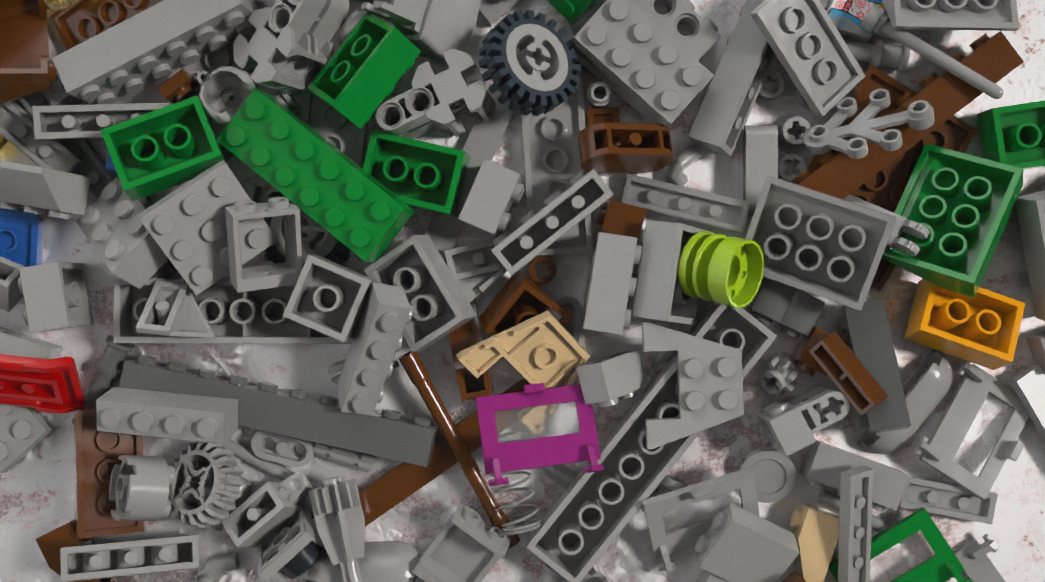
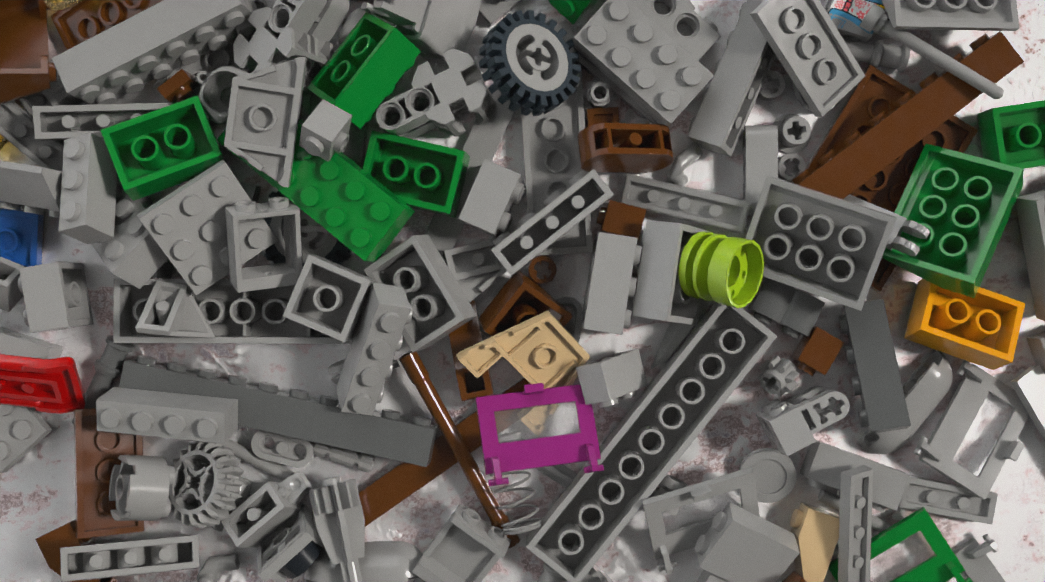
(87, 190): none -> light grey brick
(266, 117): none -> light grey wing
(325, 130): none -> light grey brick
(707, 384): light grey wing -> none
(830, 136): light grey plant -> none
(848, 373): reddish brown piece -> none

